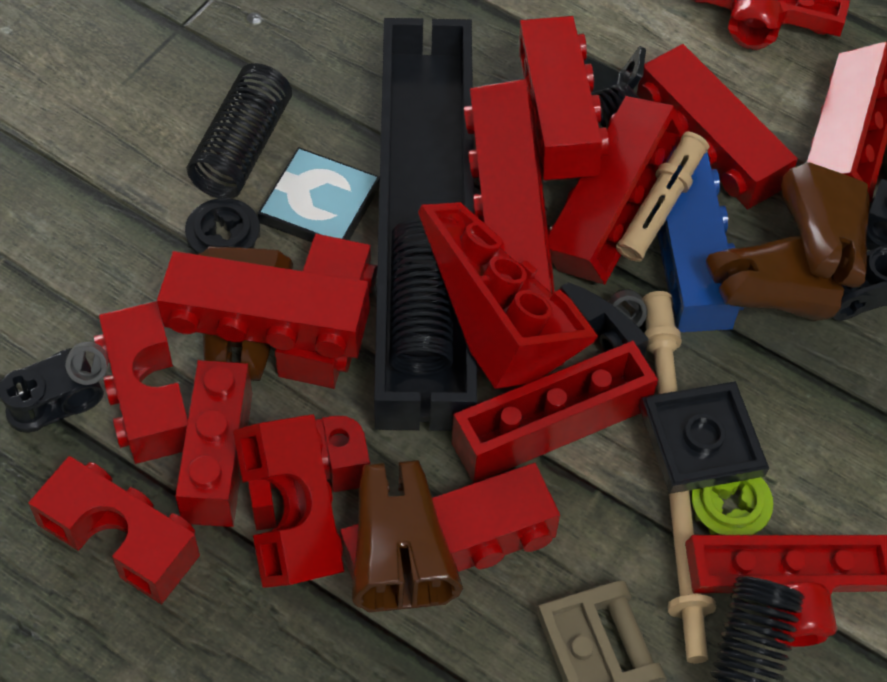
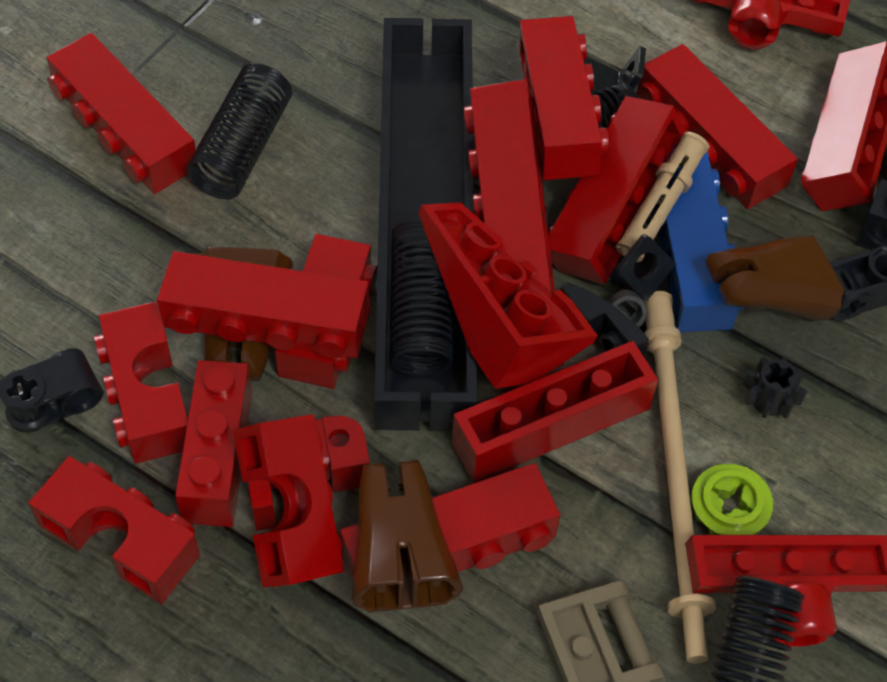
(76, 358): dark grey hinge -> none
(121, 113): none -> red brick
(232, 215): black gear -> none
(318, 197): tile -> none
(646, 275): none -> black bracket
(703, 437): black tile -> none
(774, 387): none -> black gear
(831, 221): reddish brown piece -> none

